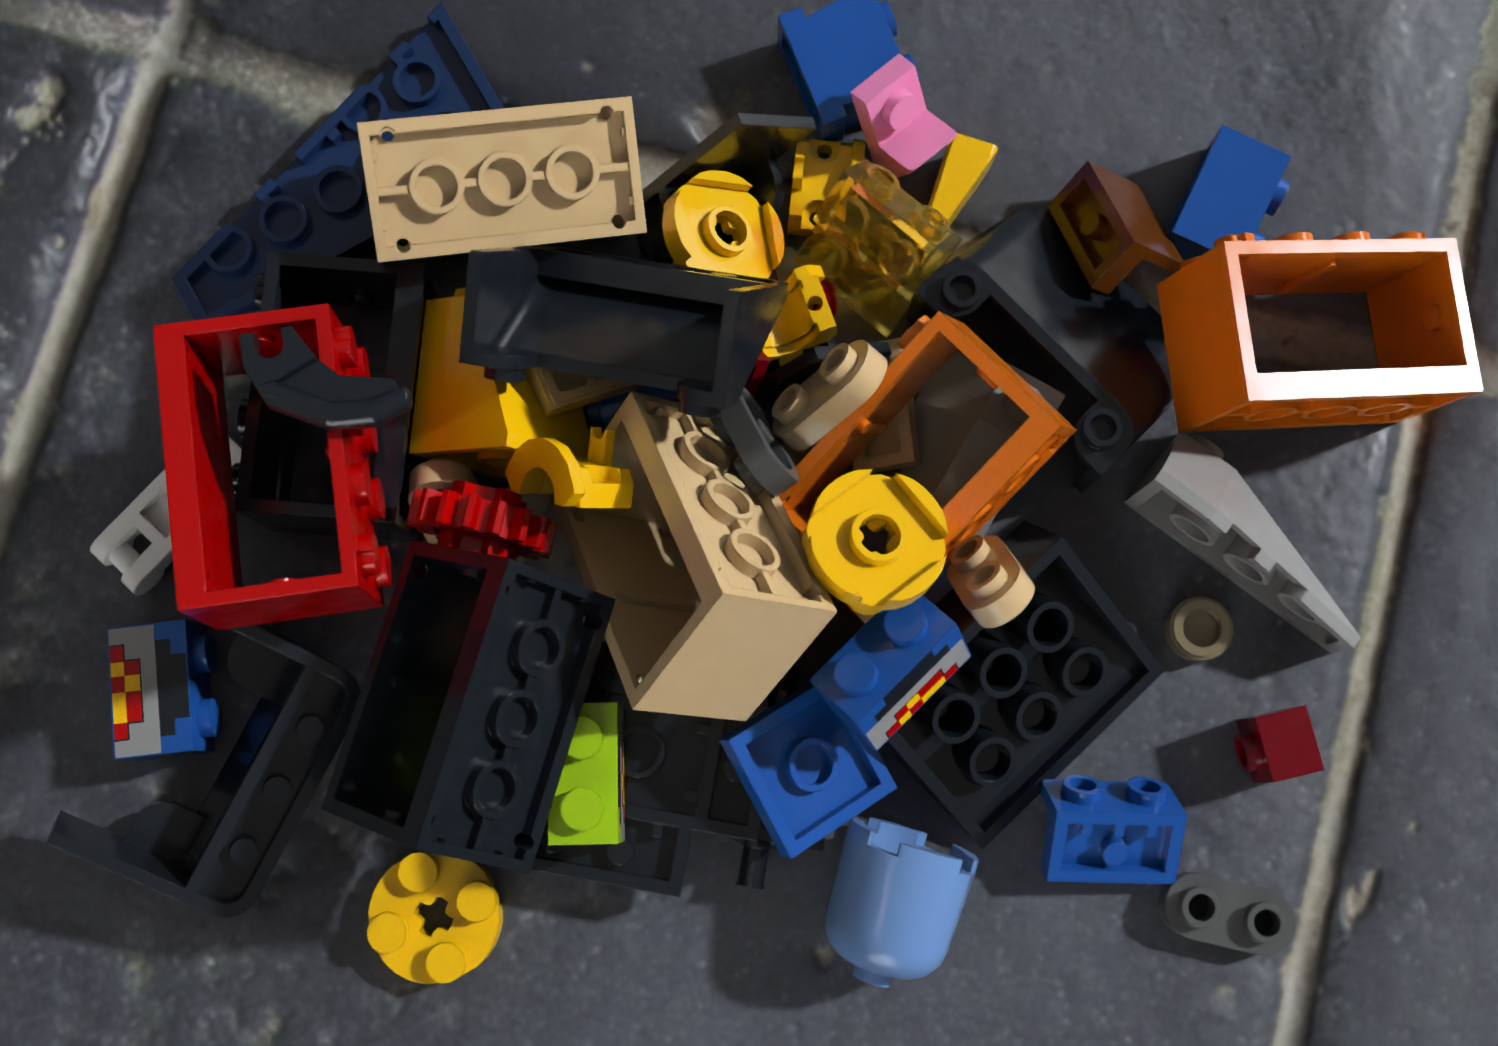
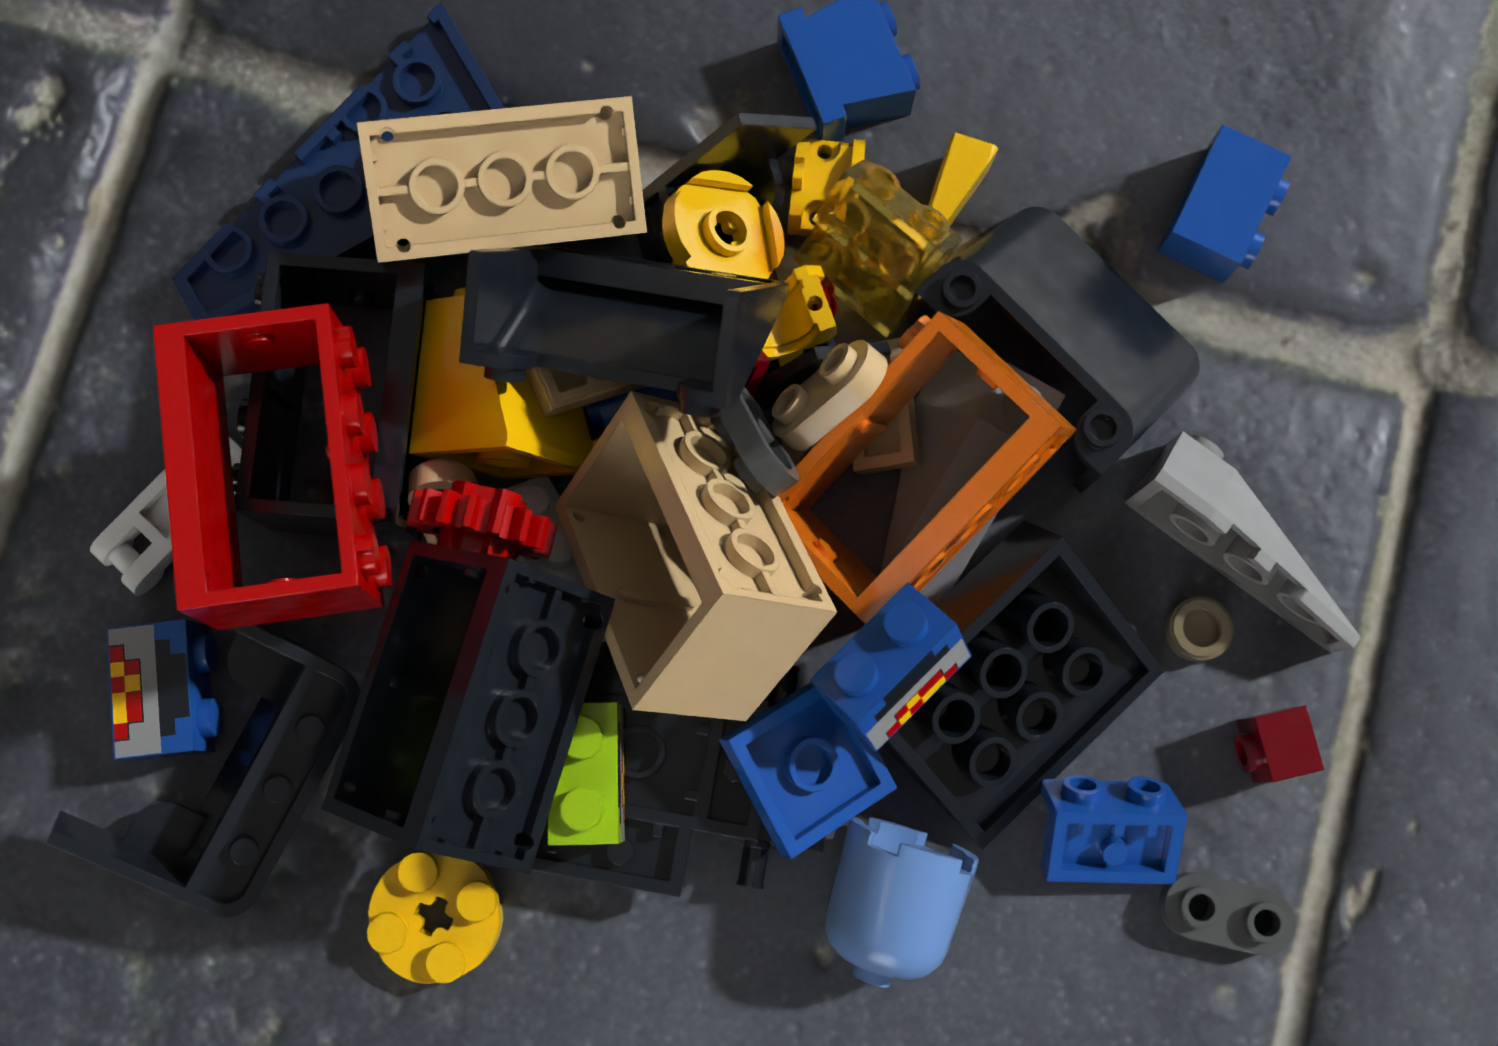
(313, 393): black piece -> none
(575, 481): yellow piece -> none
(868, 578): yellow plate -> none
(896, 119): bright pink slope -> none
(989, 580): tan plate -> none
(1110, 227): reddish brown panel -> none
(1415, 318): orange hose -> none

